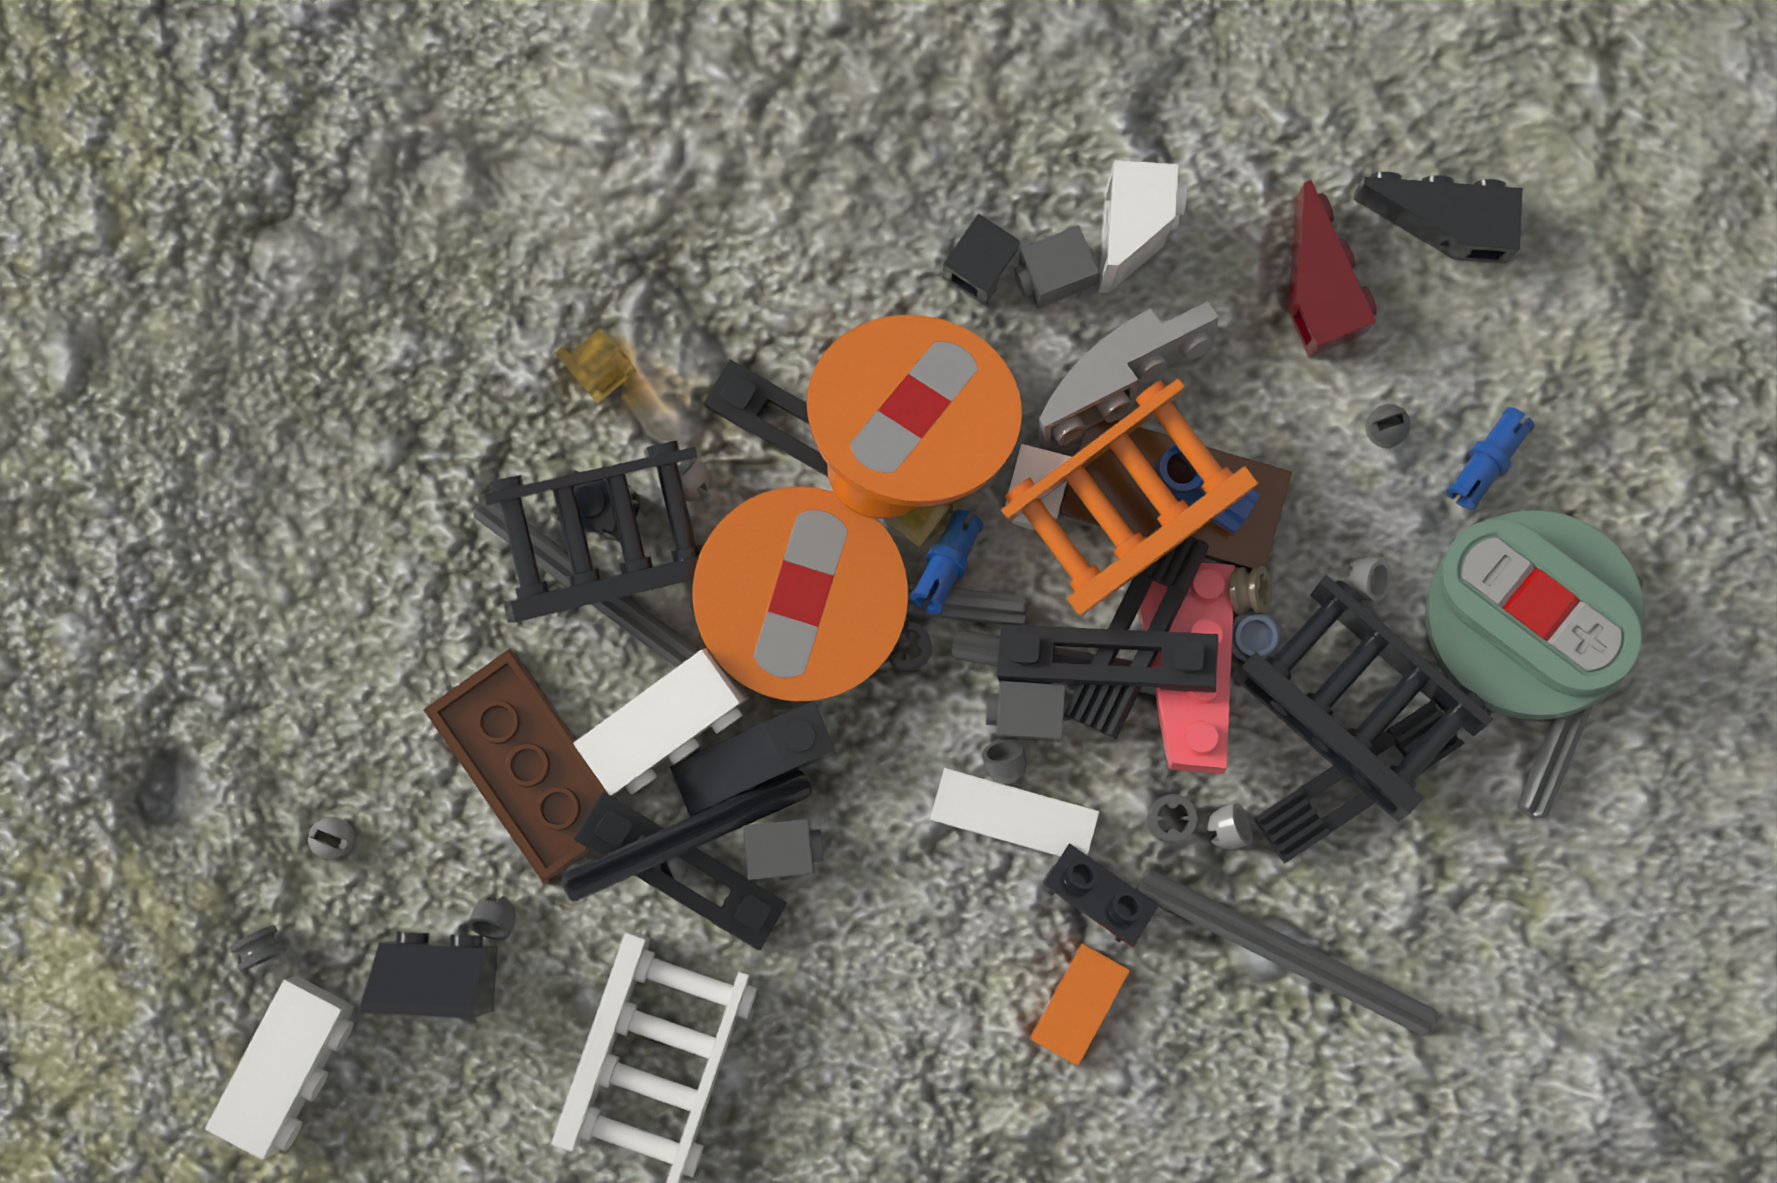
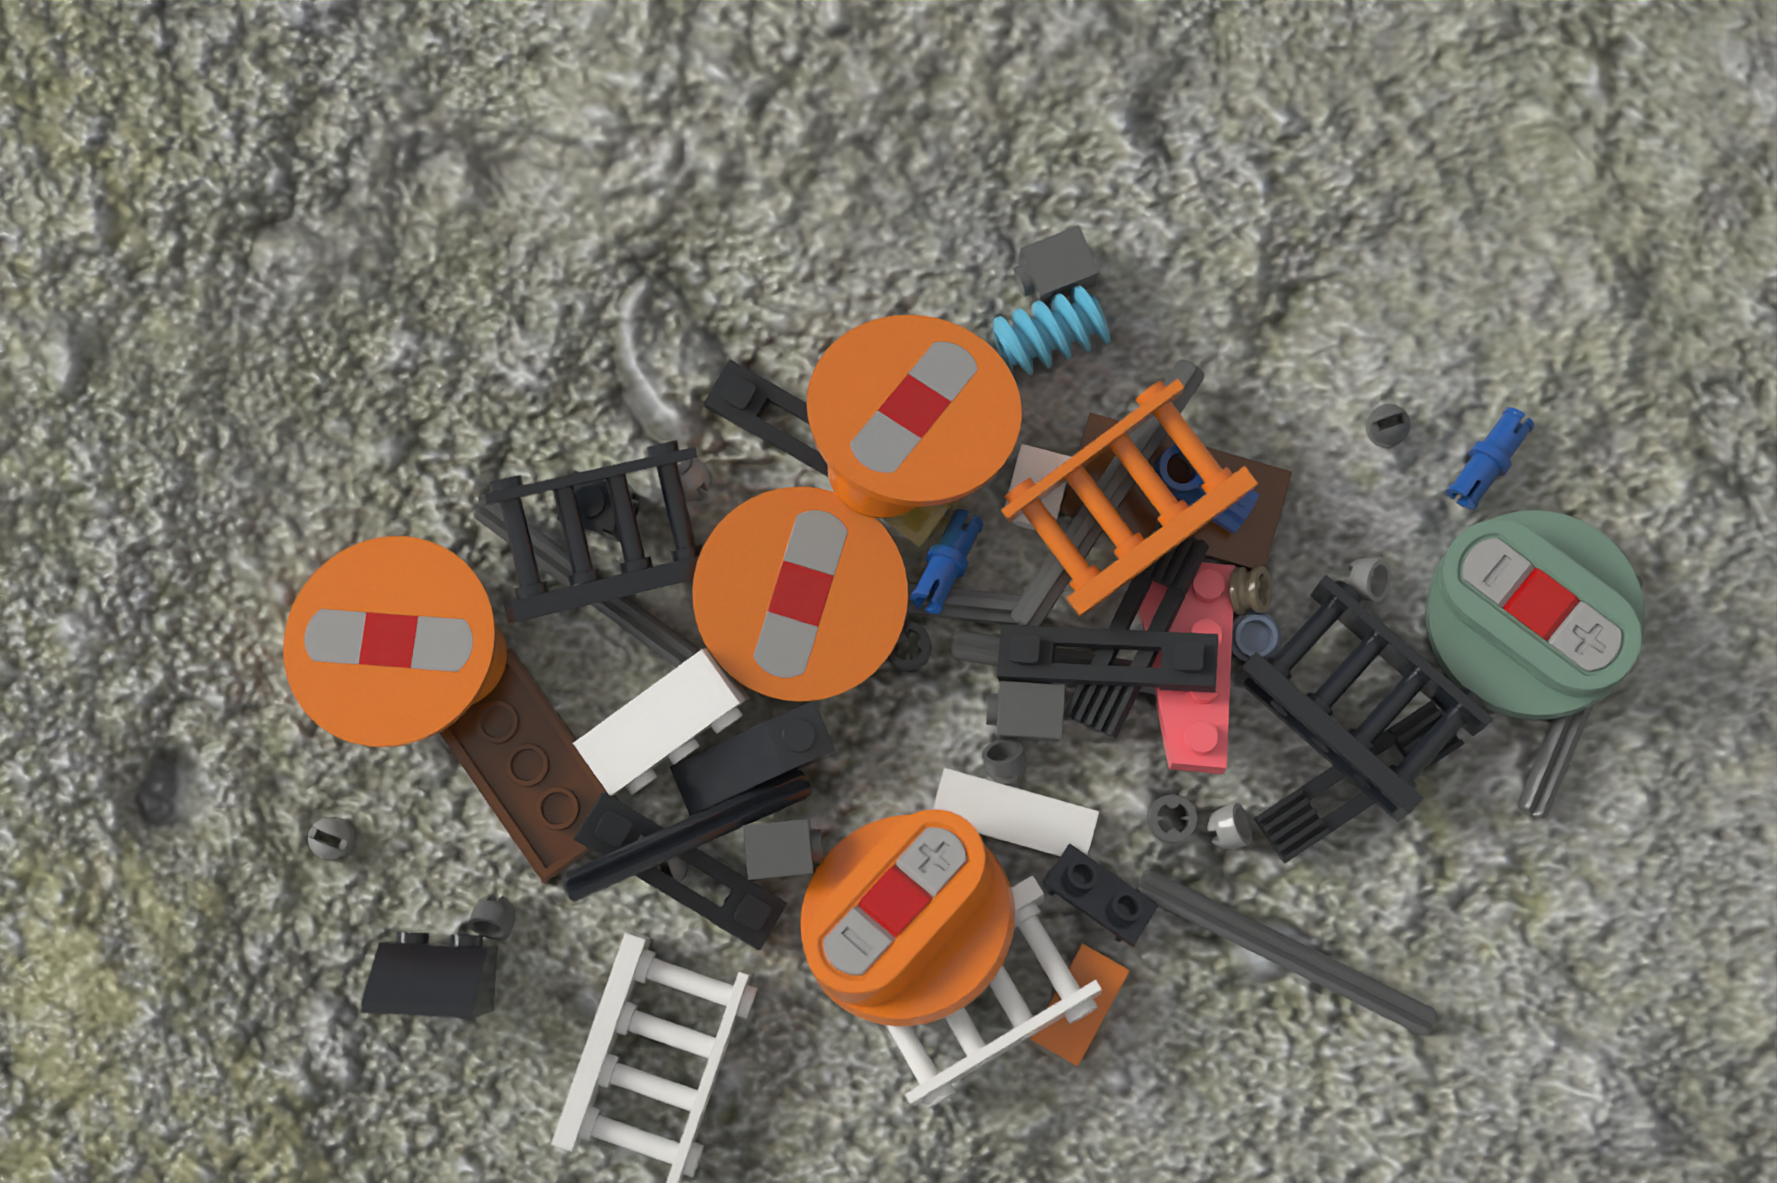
(257, 948): dark grey bush -> none
(282, 1068): white brick -> none
(392, 642): none -> orange piece
(597, 365): clear yellow panel -> none
(908, 919): none -> orange piece
(980, 259): black panel -> none
(1050, 330): none -> medium azure piece
(1074, 1005): none -> white fence
(1084, 528): none -> dark grey axle
(1108, 374): light grey slope -> none
(1139, 212): white slope -> none
(1323, 289): dark red slope -> none
(1454, 218): black slope -> none

